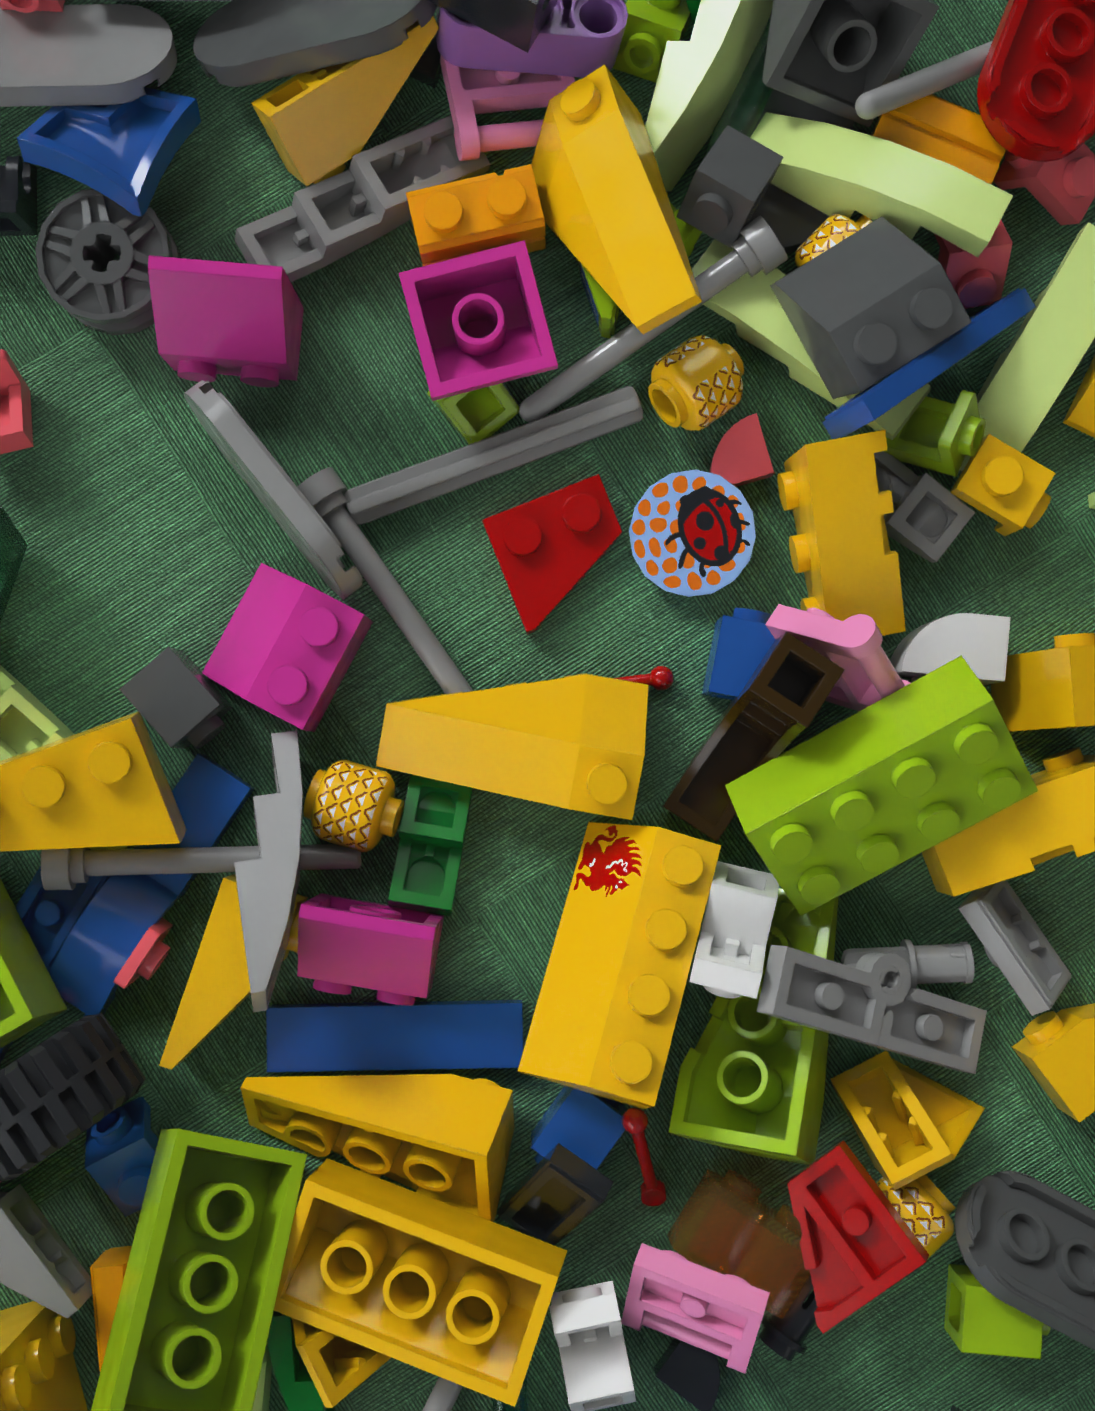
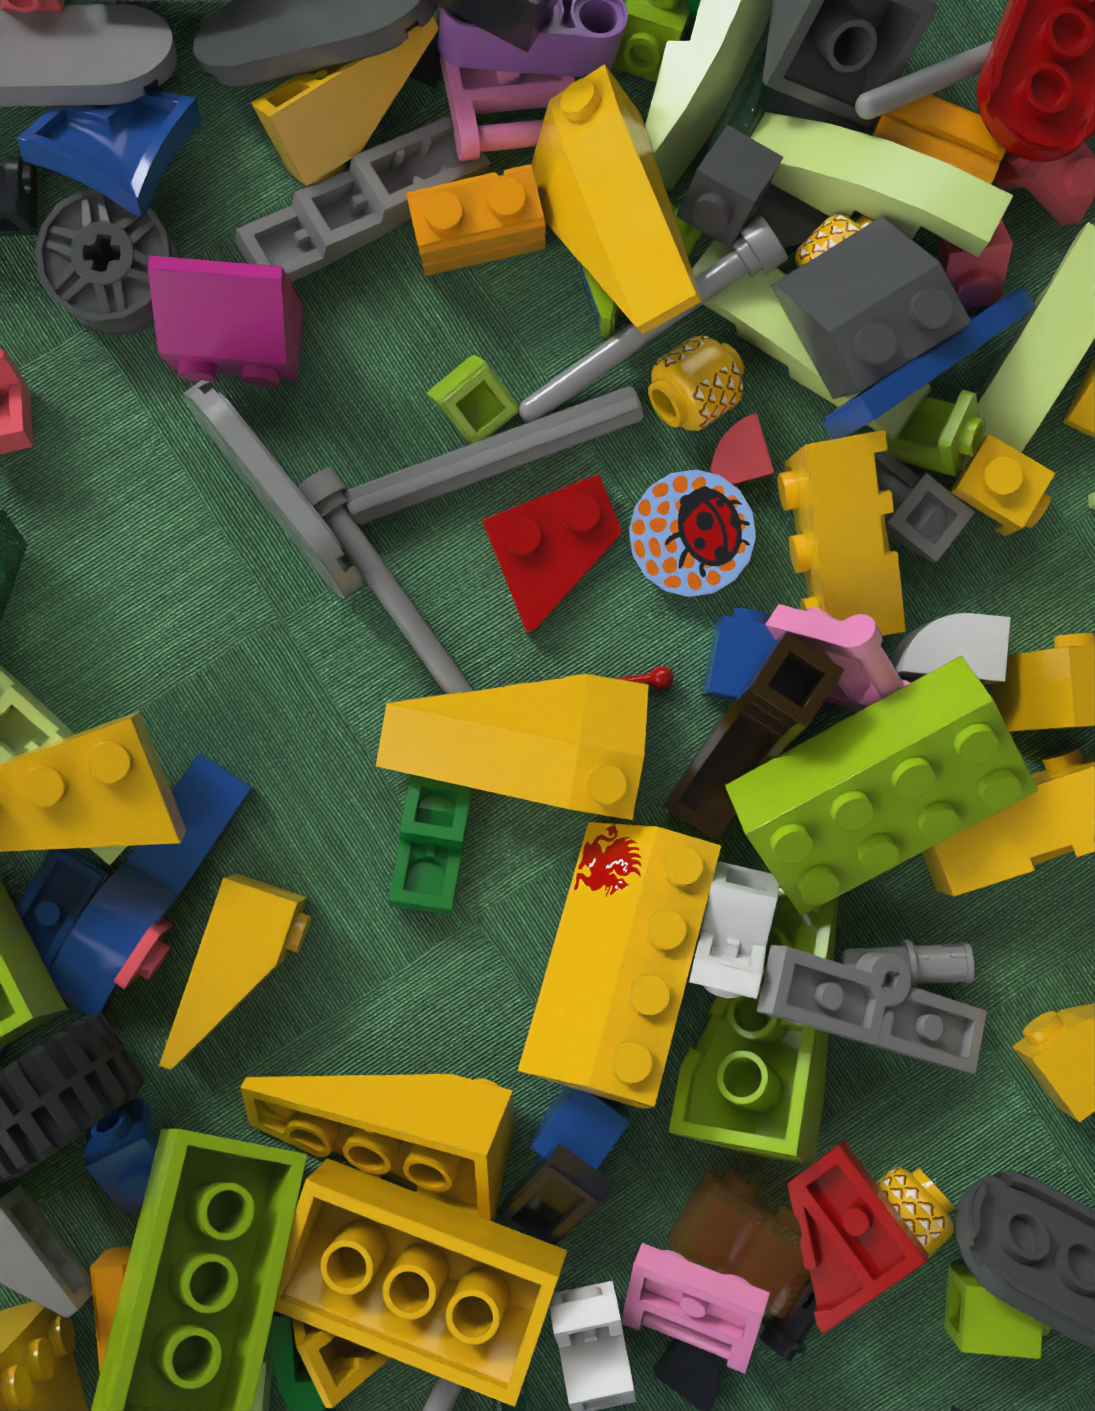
(66, 867): light grey piece -> none
(178, 700): dark grey brick -> none
(270, 884): light grey slope -> none
(287, 647): dark pink slope -> none
(353, 805): yellow head -> none
(368, 947): dark pink slope -> none
(394, 1036): blue tile -> none
(478, 320): dark pink slope -> none
(652, 1190): red hinge -> none
(904, 1117): yellow slope -> none
(1016, 945): light grey plate -> none

